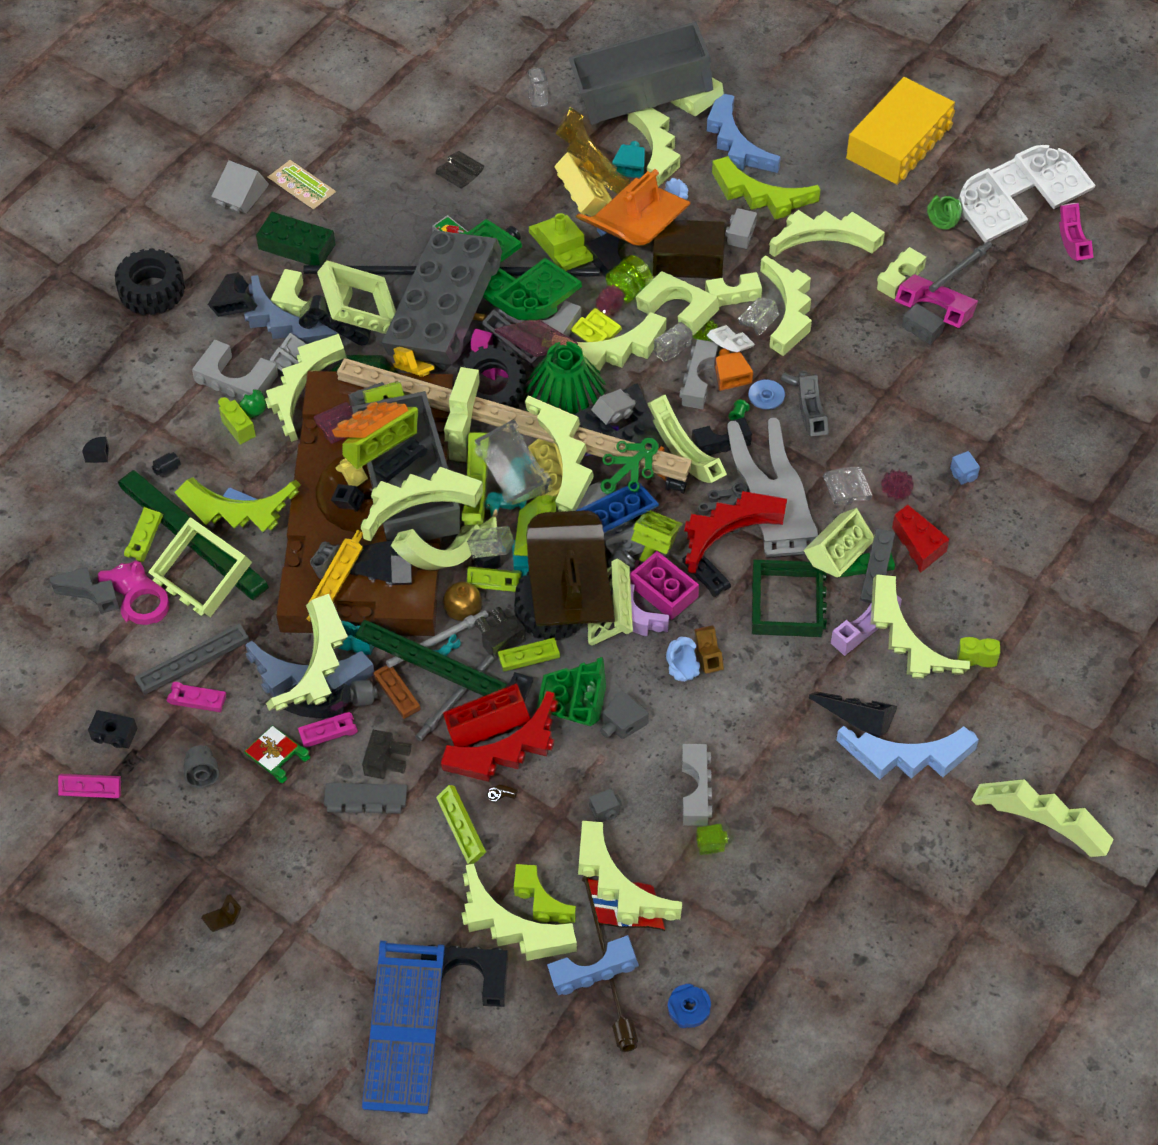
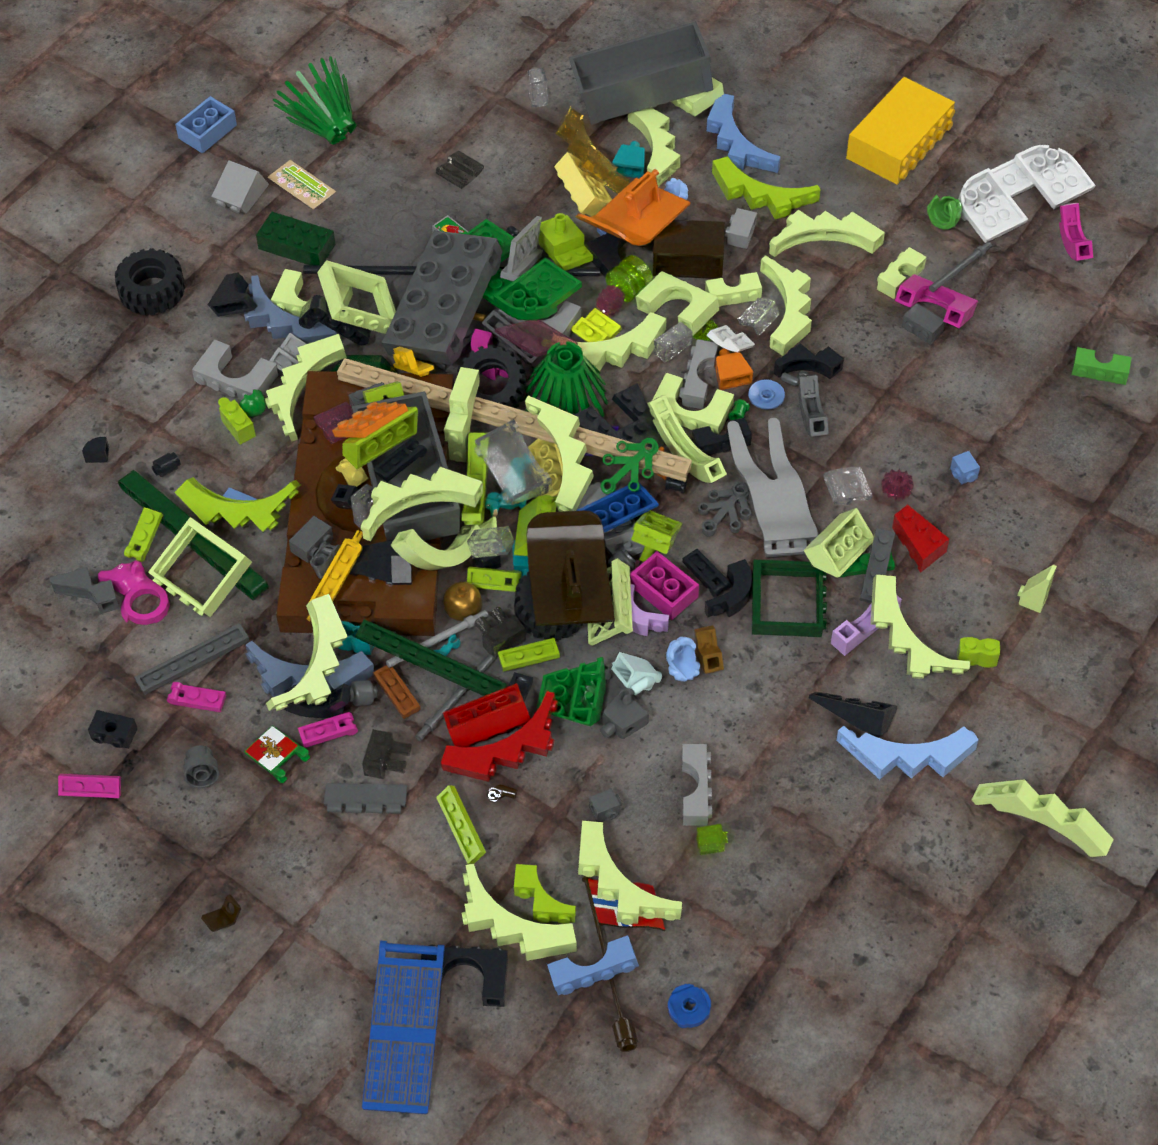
(206, 124): none -> medium blue brick
(309, 538): none -> dark grey brick
(333, 116): none -> green plant
(362, 504): none -> clear bracket
(523, 251): none -> light grey fence
(614, 406): light grey brick -> none
(634, 674): none -> light aqua torso
(713, 415): none -> yellowish green arch
(735, 600): none -> black arch
(749, 510): red arch -> none
(800, 358): none -> black arch
(1036, 590): none -> yellowish green slope
(1087, 366): none -> bright green arch

